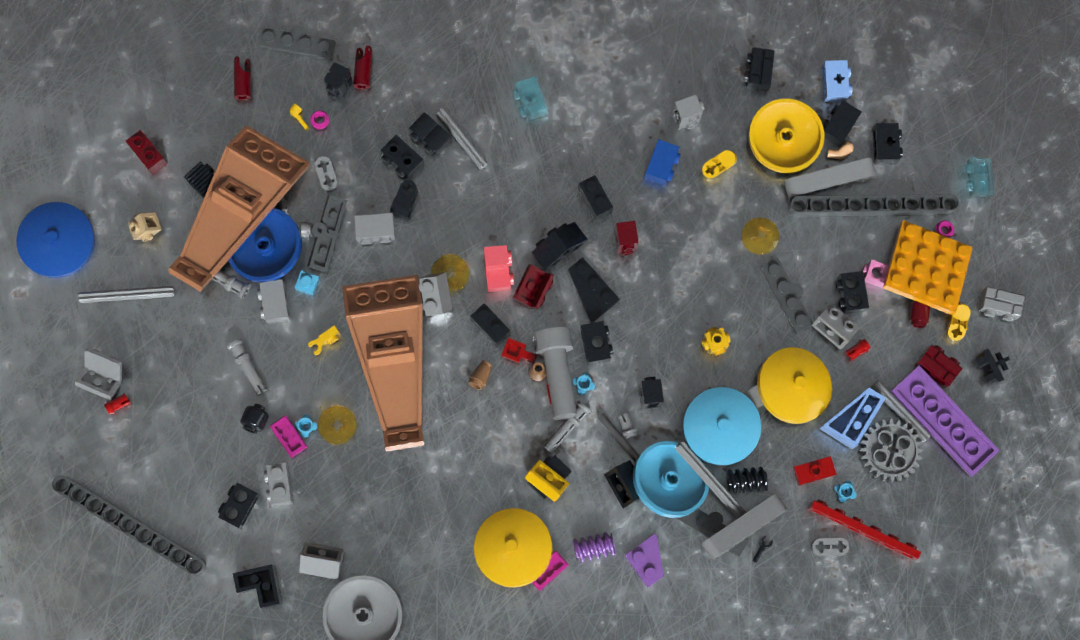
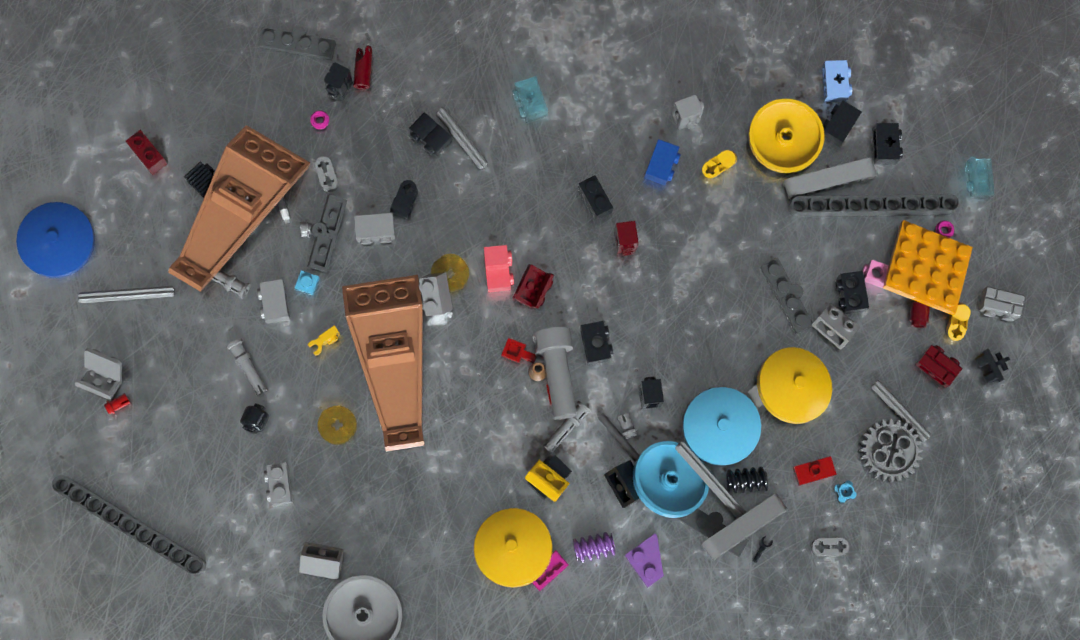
(144, 226): tan brick -> none
(242, 80): dark red piece -> none
(243, 508): black brick -> none
(264, 581): black brick -> none
(269, 249): blue dish -> none
(288, 436): dark pink plate -> none
(295, 111): yellow hand -> none
(300, 425): medium azure plate -> none
(401, 157): black brick -> none
(479, 377): medium nougat cone -> none
(490, 325): black brick -> none
(558, 244): black brick -> none
(583, 388): medium azure plate -> none
(592, 290): black wing -> none
(713, 347): yellow brick -> none
(758, 244): clear yellow dish -> none
(760, 69): black brick -> none
(844, 151): light nougat arm -> none
(854, 419): light blue wedge -> none
(858, 349): red pin -> none
(872, 532): red plate -> none
(945, 421): medium lavender plate -> none

